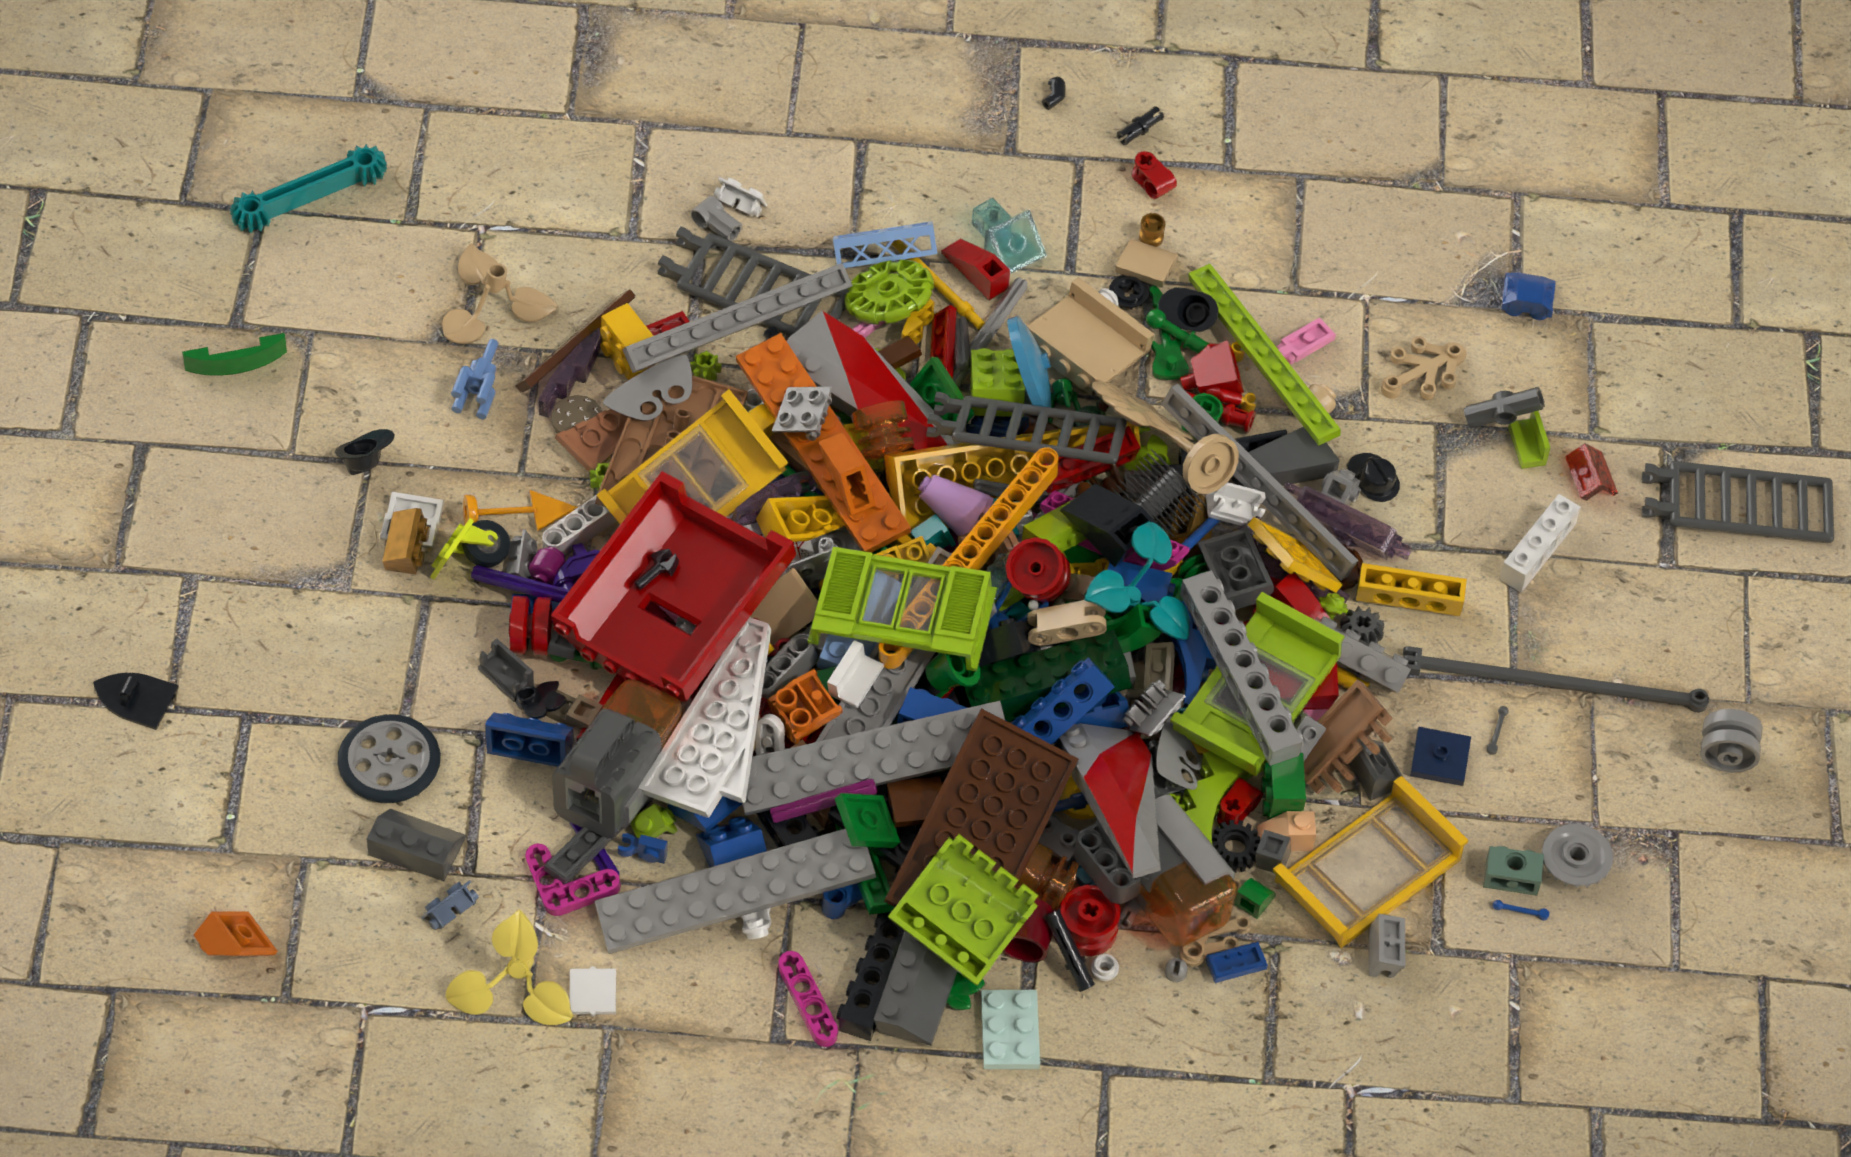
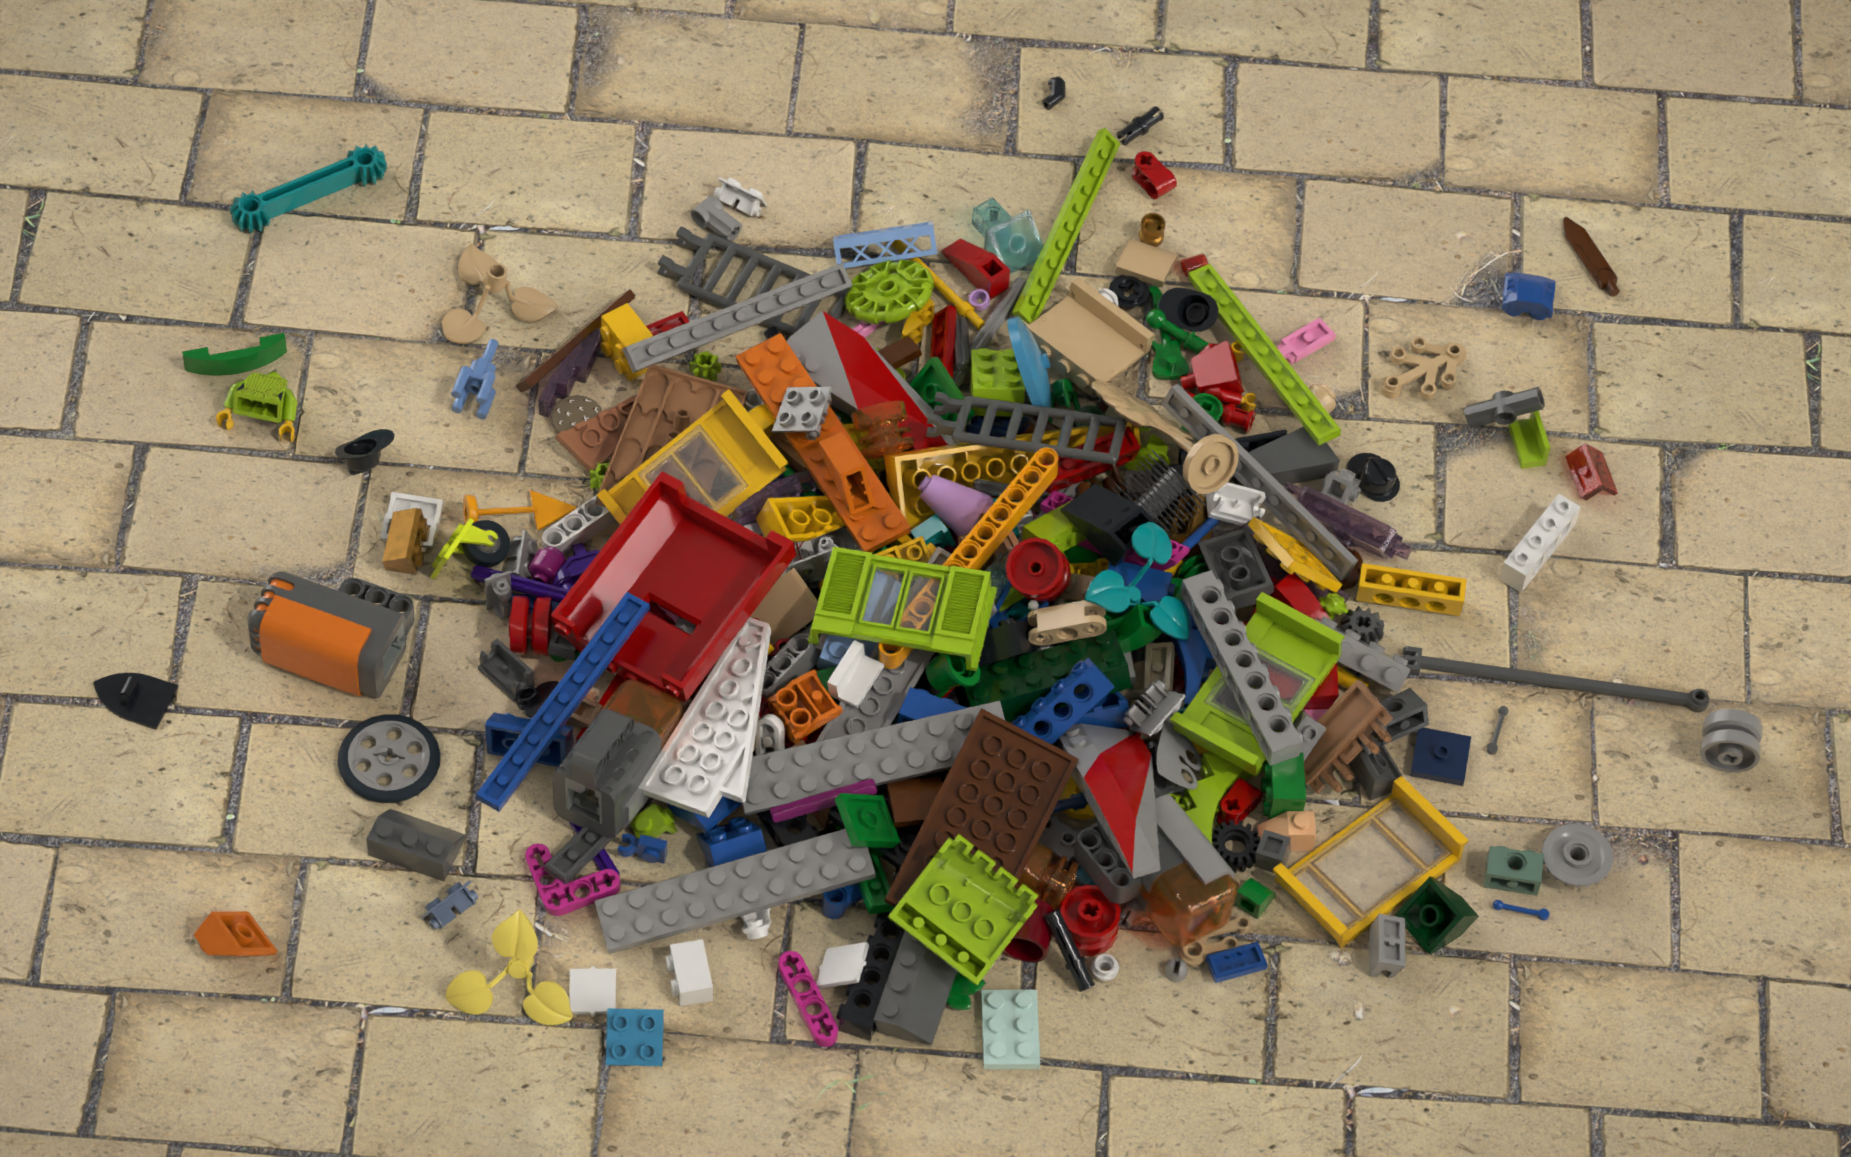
(261, 398): none -> lime torso
(331, 632): none -> piece
(499, 594): none -> light grey hinge
(562, 702): none -> blue plate
(634, 1037): none -> dark azure hinge
(638, 390): light grey piece -> none
(659, 566): black bar -> none
(691, 973): none -> white brick
(842, 965): none -> white piece
(984, 296): none -> lavender hinge
(1066, 227): none -> lime plate
(1193, 263): none -> clear red hinge
(1408, 714): none -> dark grey brick
(1436, 915): none -> dark green slope
(1591, 256): none -> reddish brown piece
(1672, 508): dark grey bar -> none

